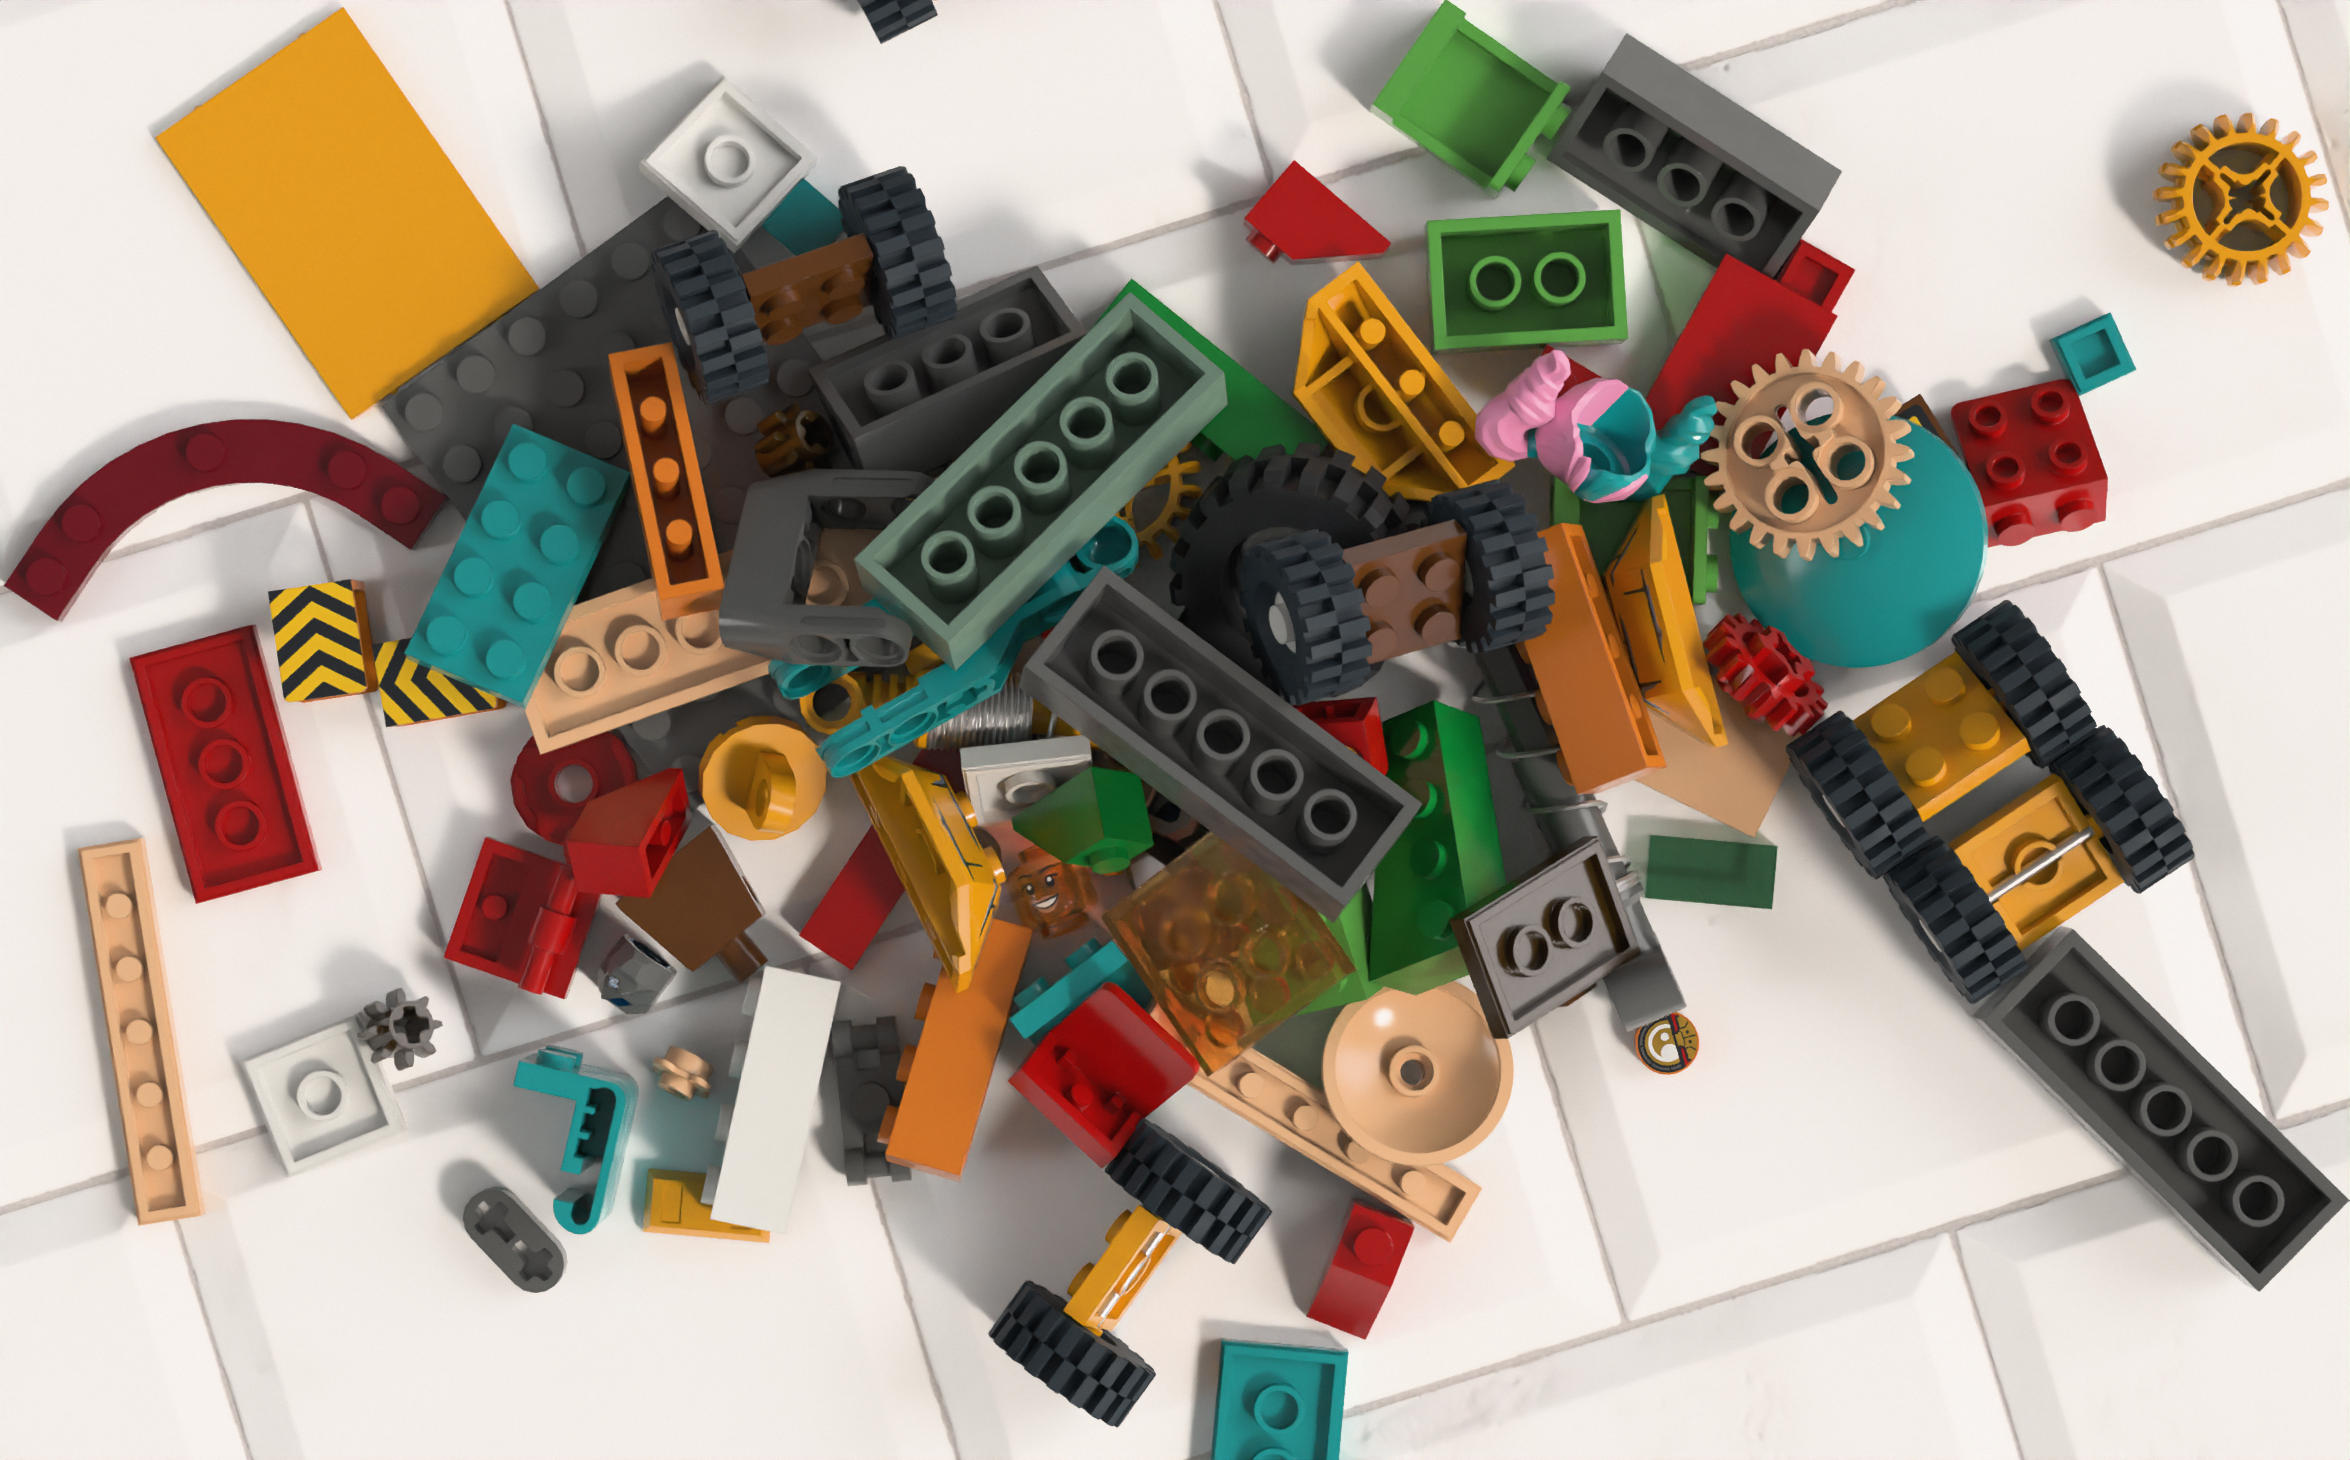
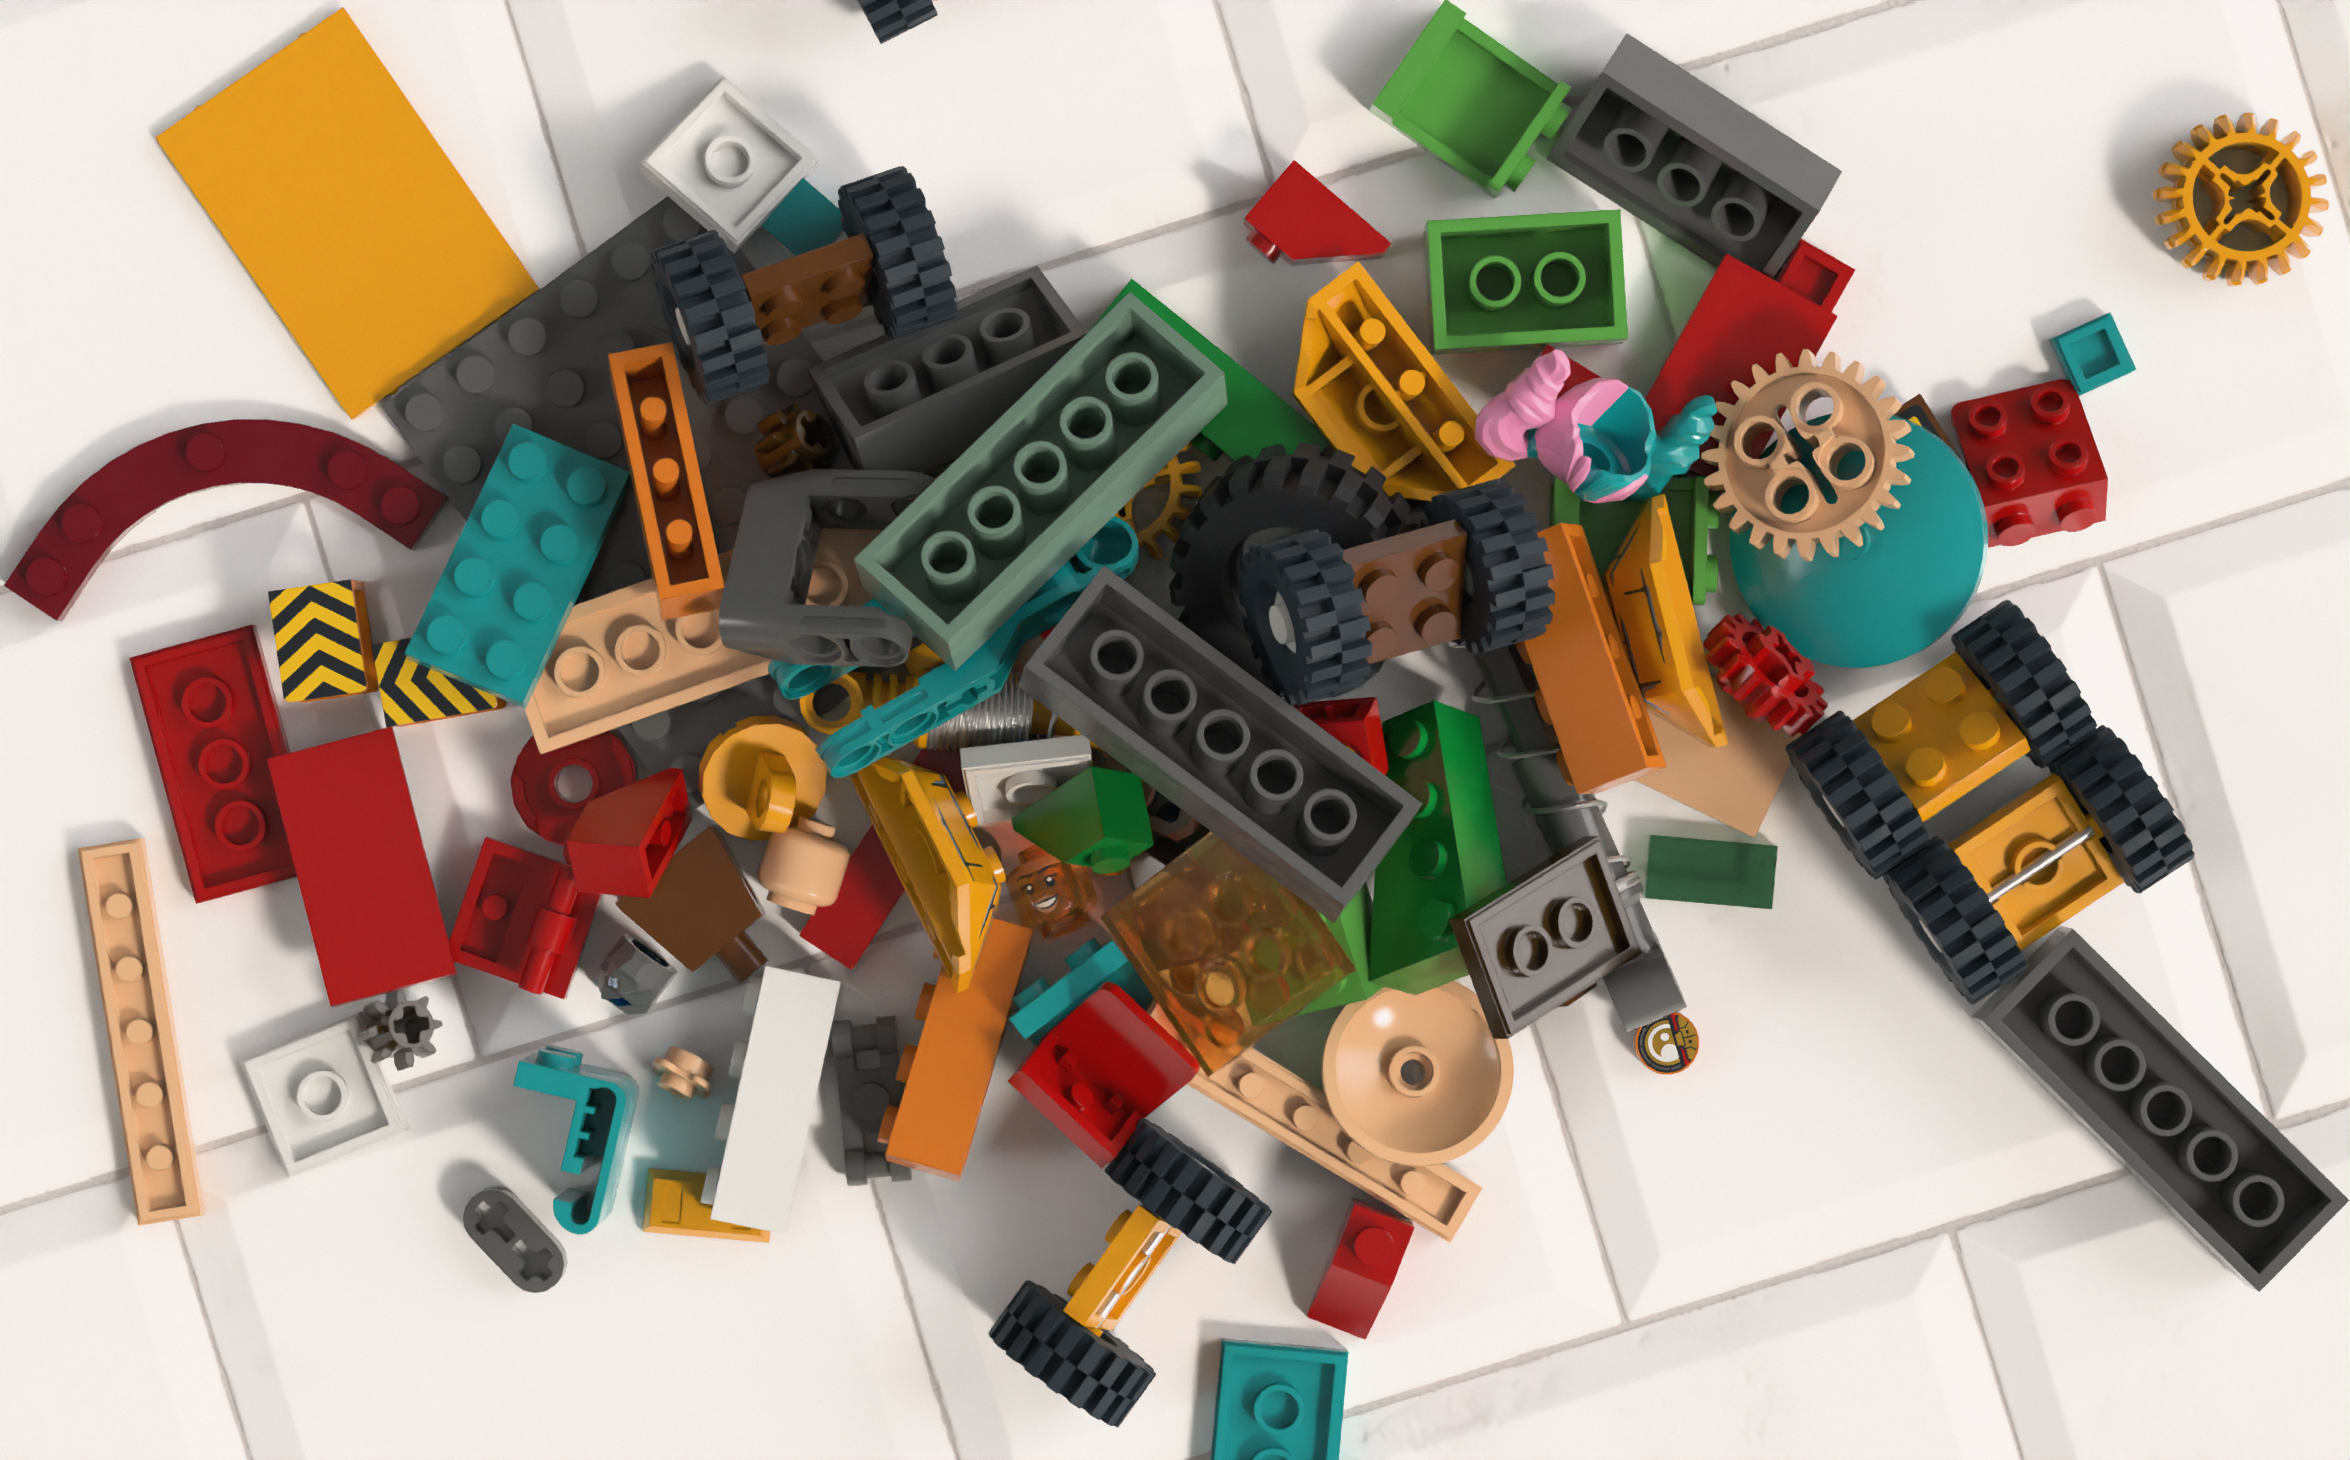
(362, 867): none -> red tile
(804, 866): none -> light nougat head

